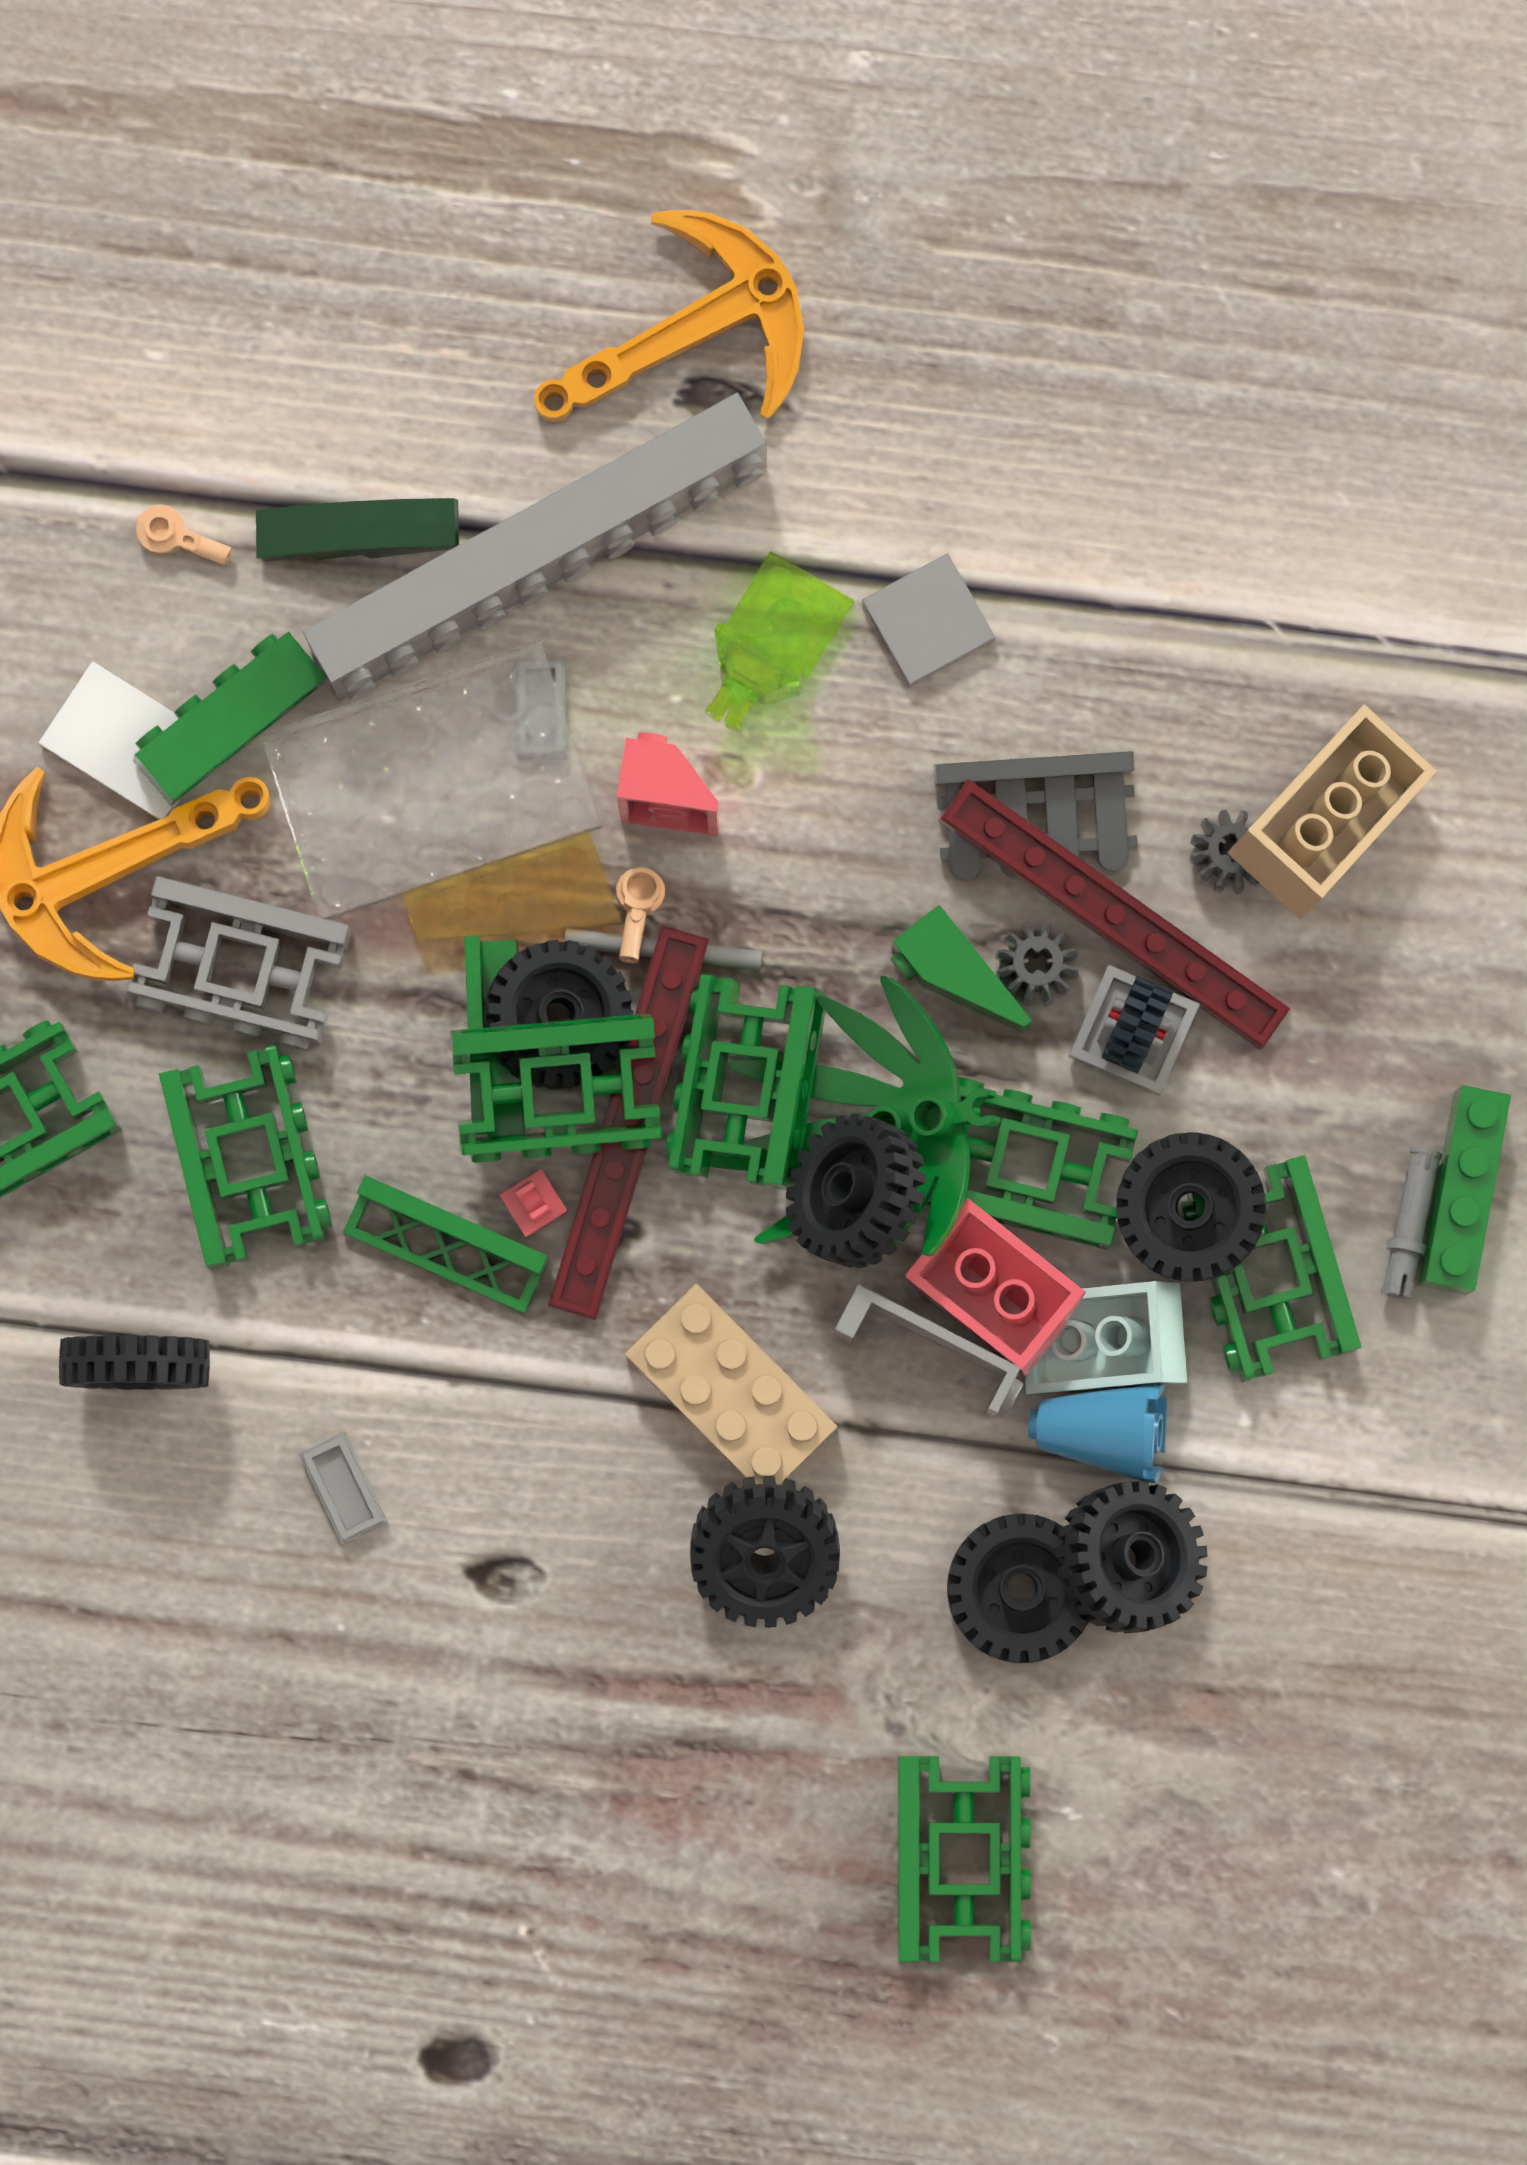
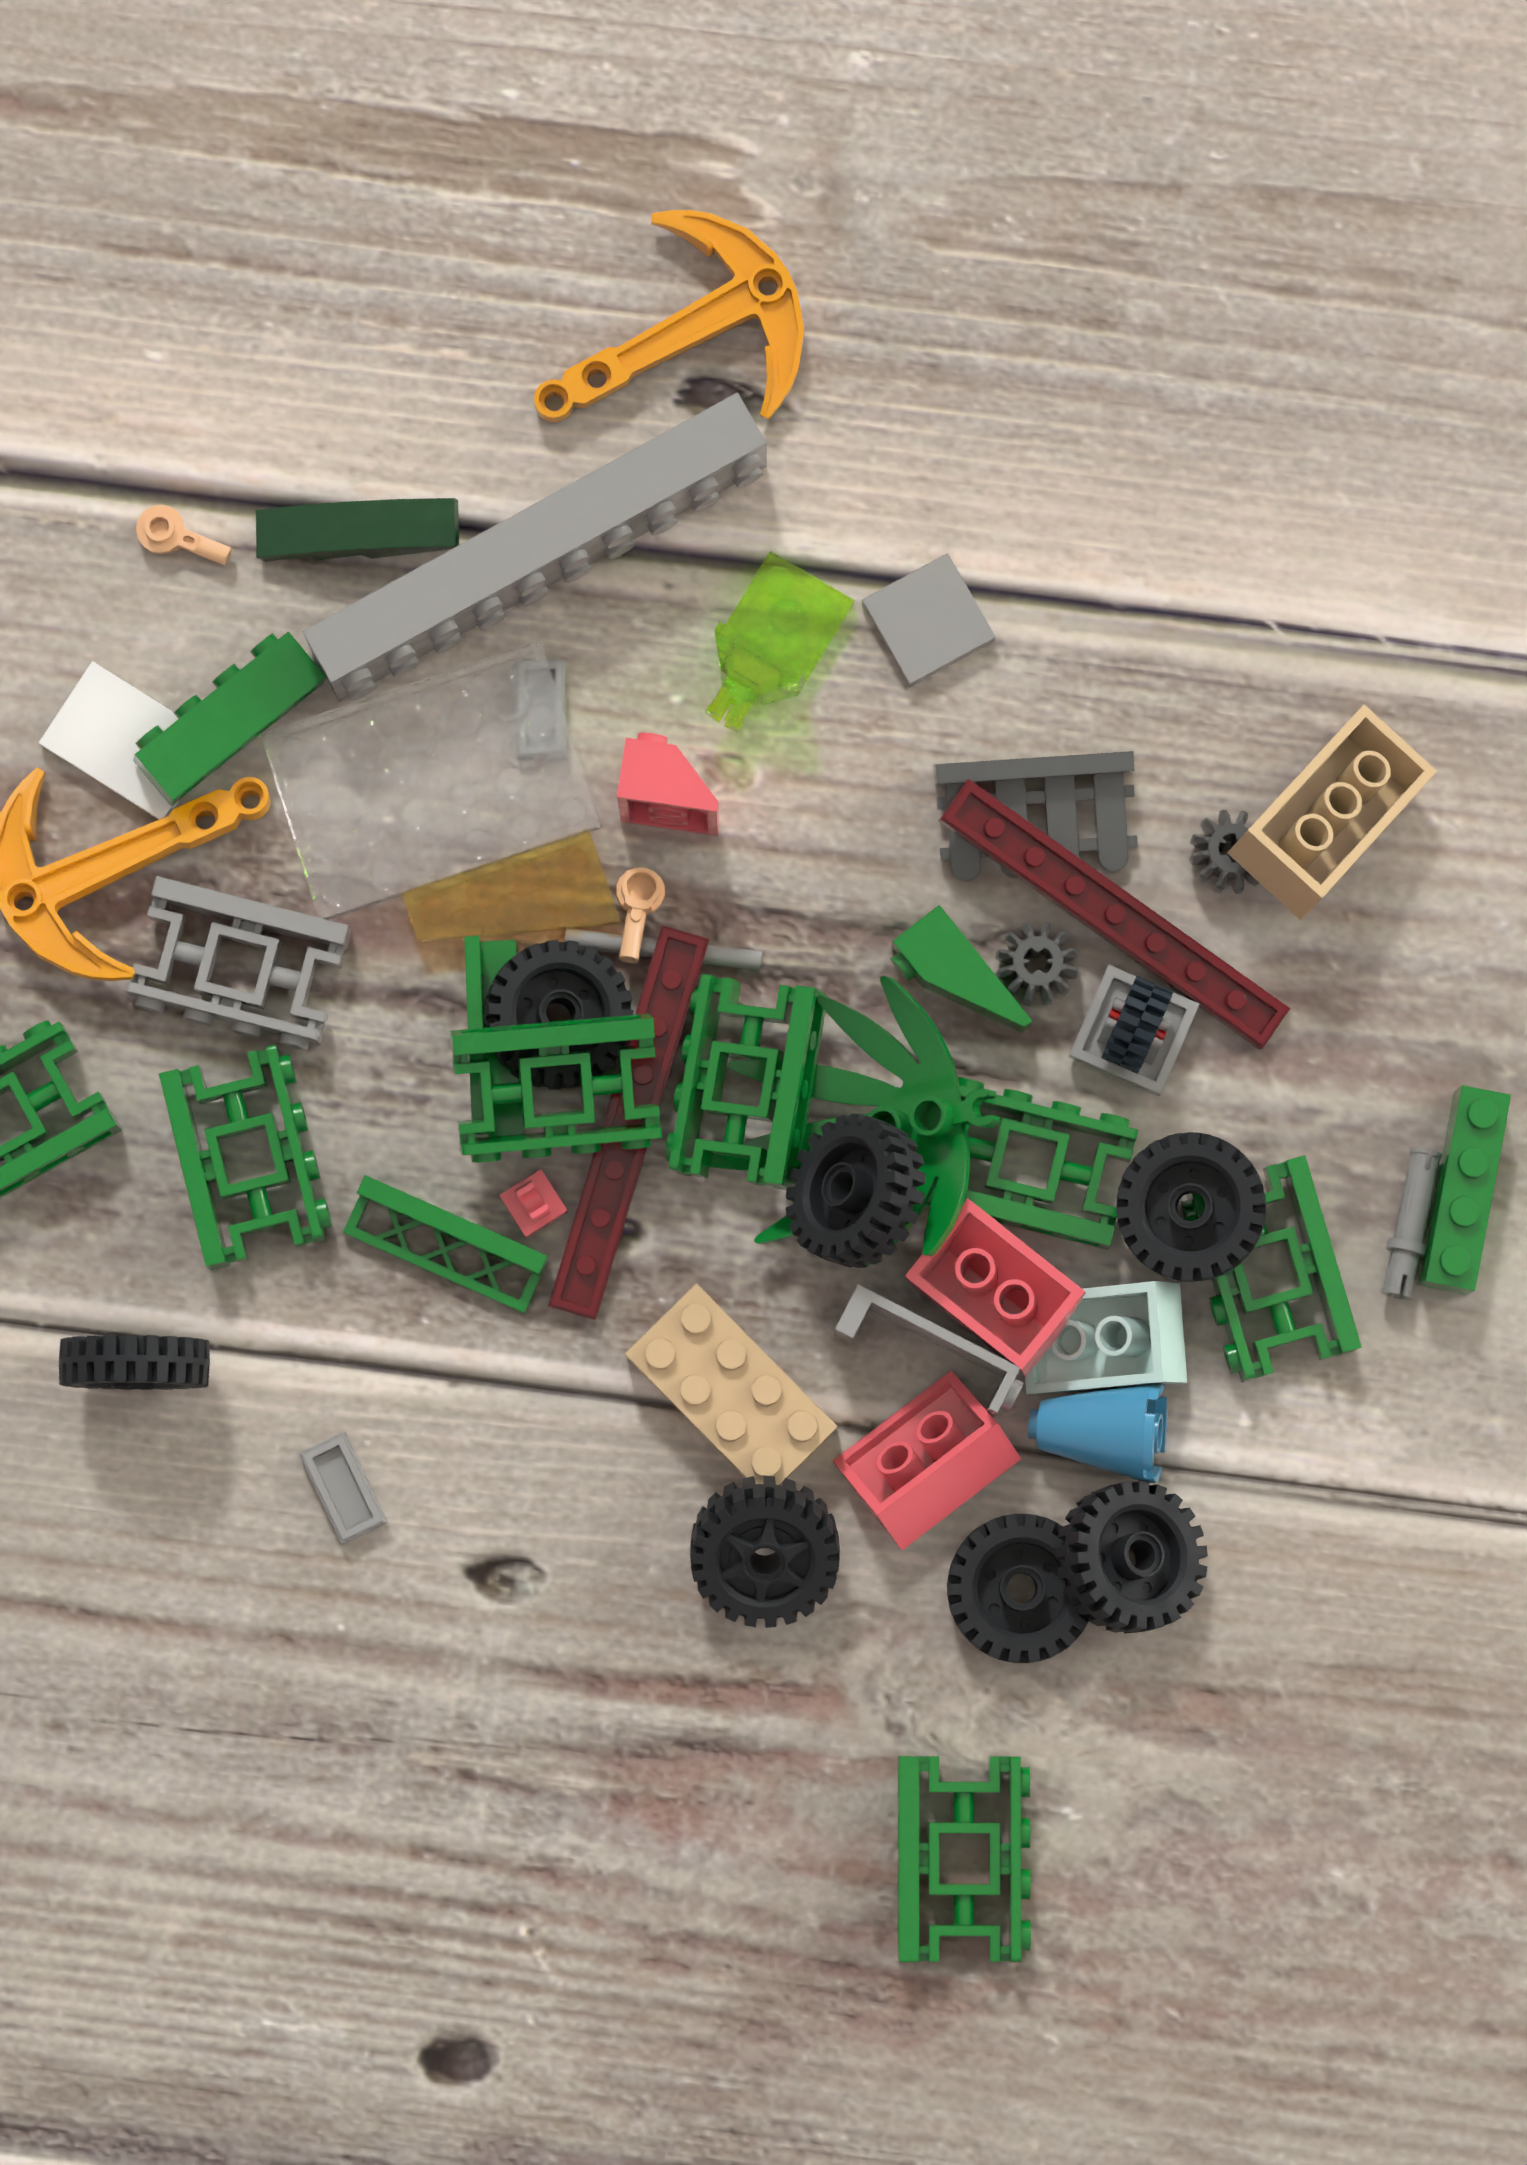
(927, 1459): none -> coral slope

